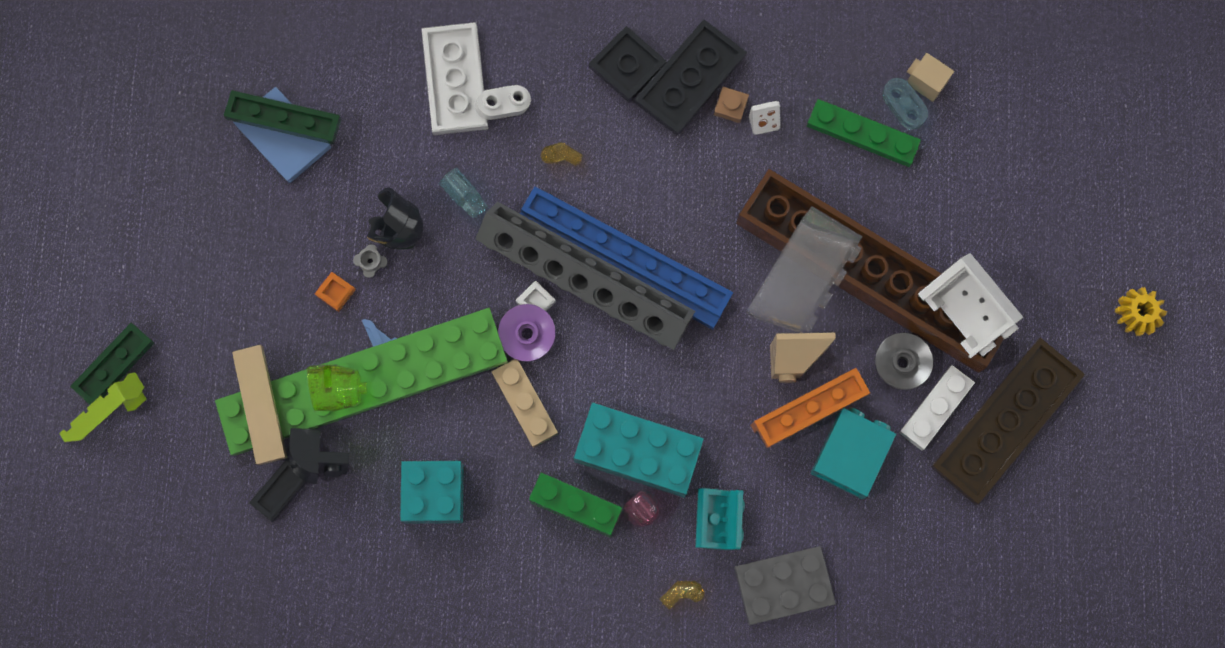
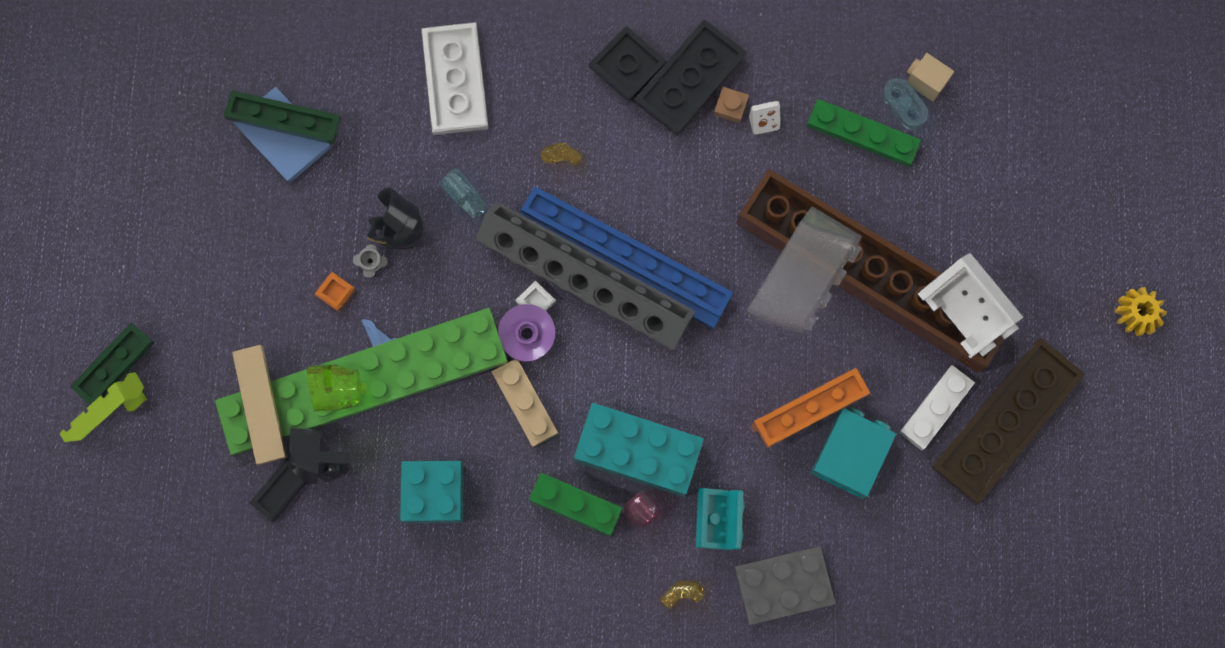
(504, 102): white plate -> none
(795, 353): tan slope -> none
(913, 351): flat silver dish -> none

